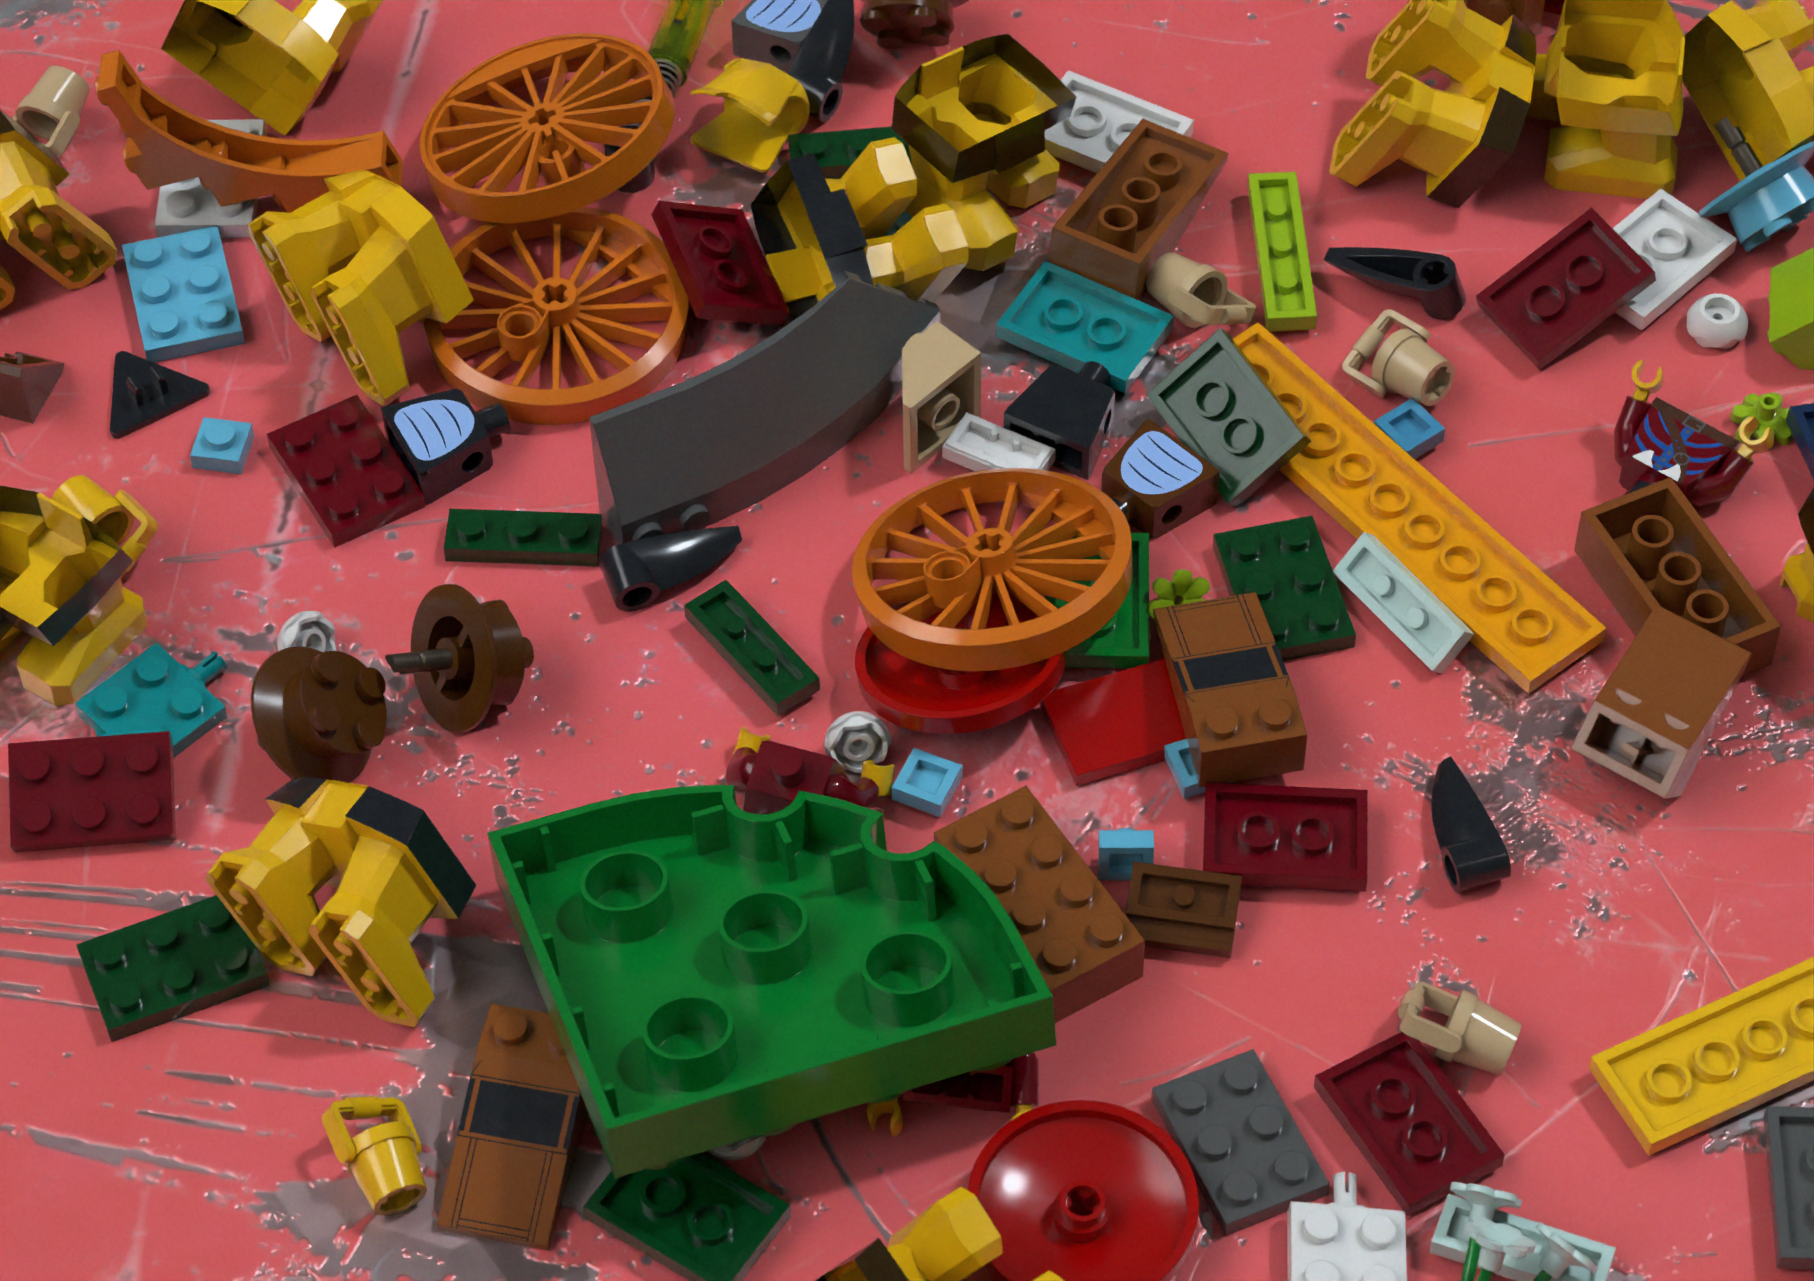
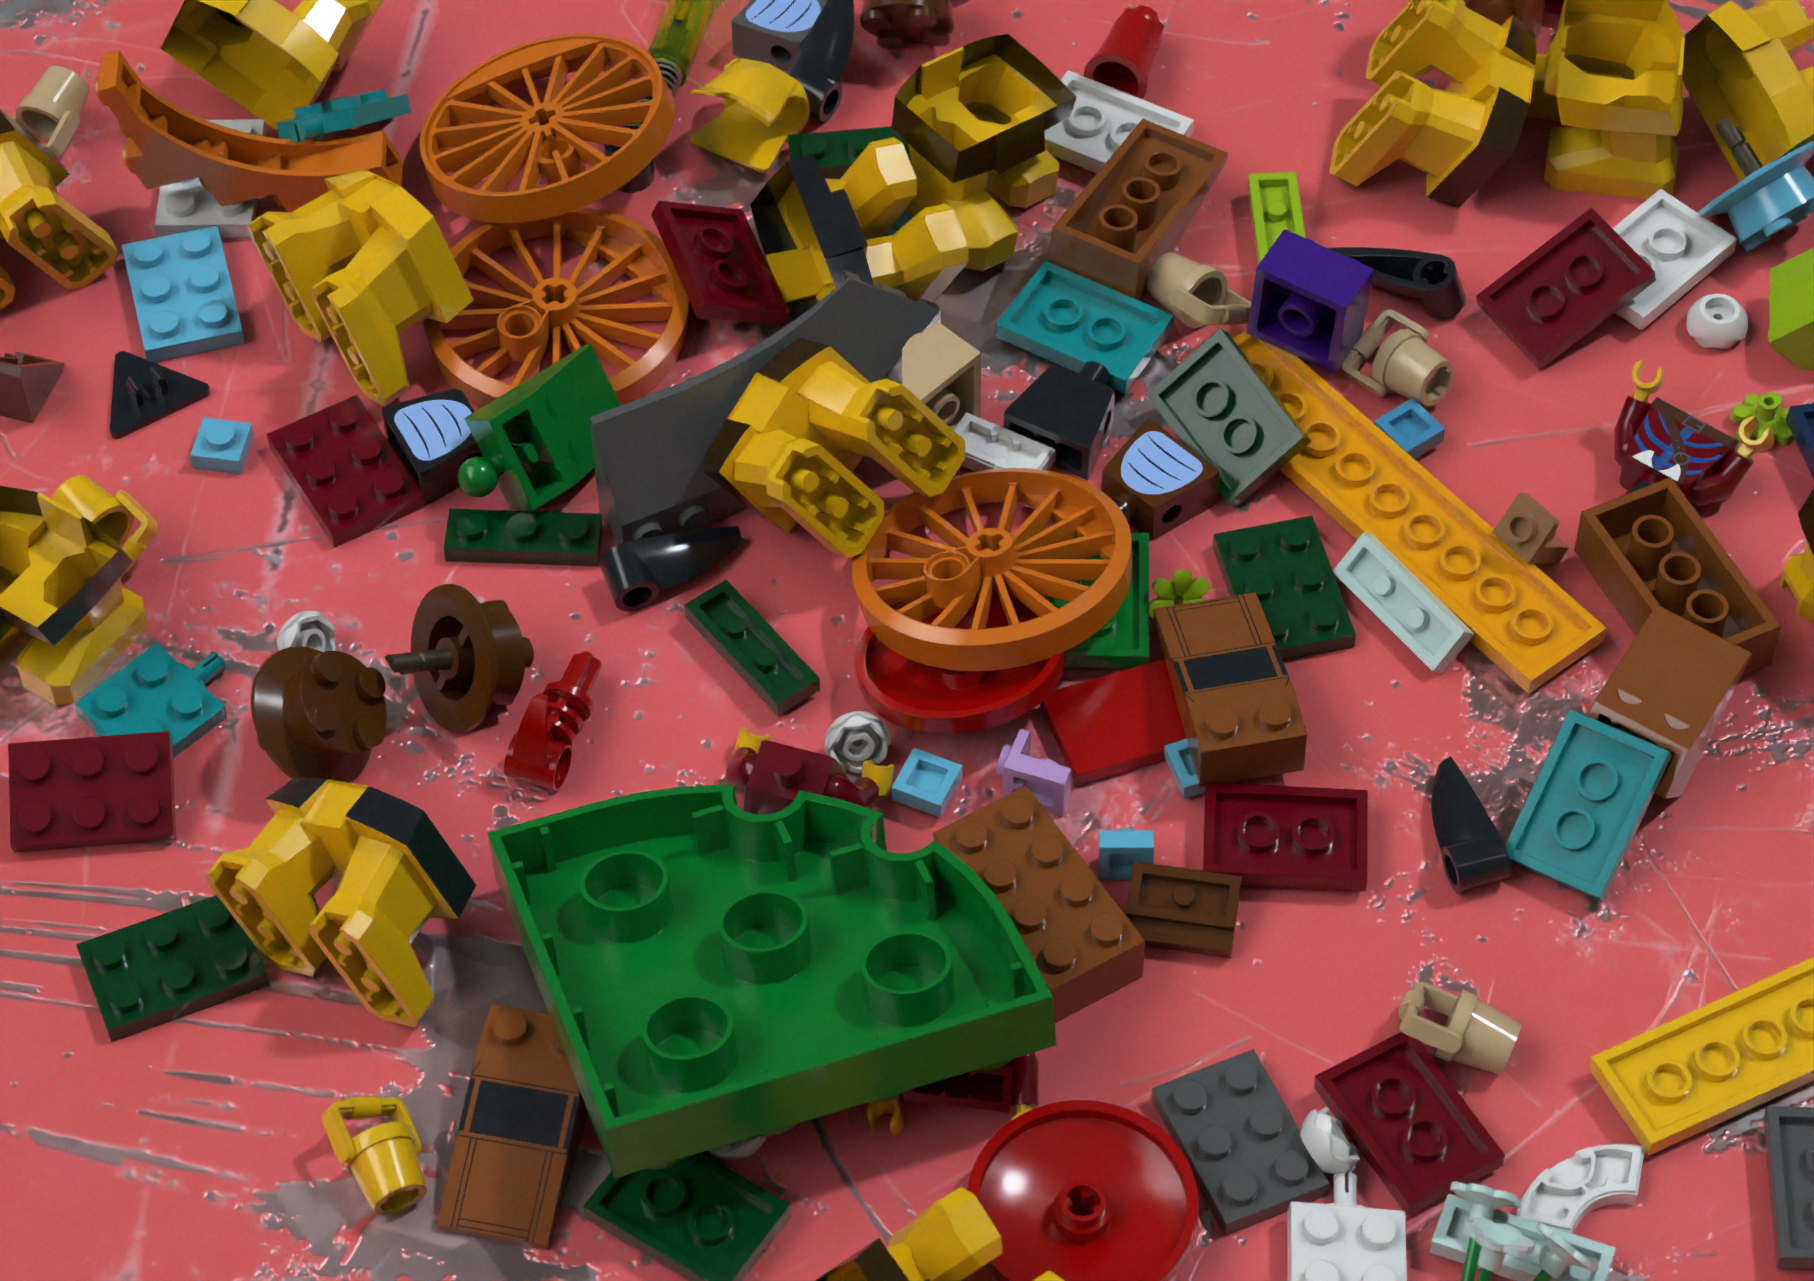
(341, 114): none -> teal plate
(539, 433): none -> green slope
(544, 742): none -> red piece
(804, 432): none -> yellow piece
(1042, 776): none -> lavender bracket
(1128, 52): none -> red plant
(1309, 301): none -> dark purple brick
(1327, 1144): none -> white plate
(1531, 531): none -> medium nougat bracket
(1583, 1184): none -> white tile
(1586, 805): none -> teal plate

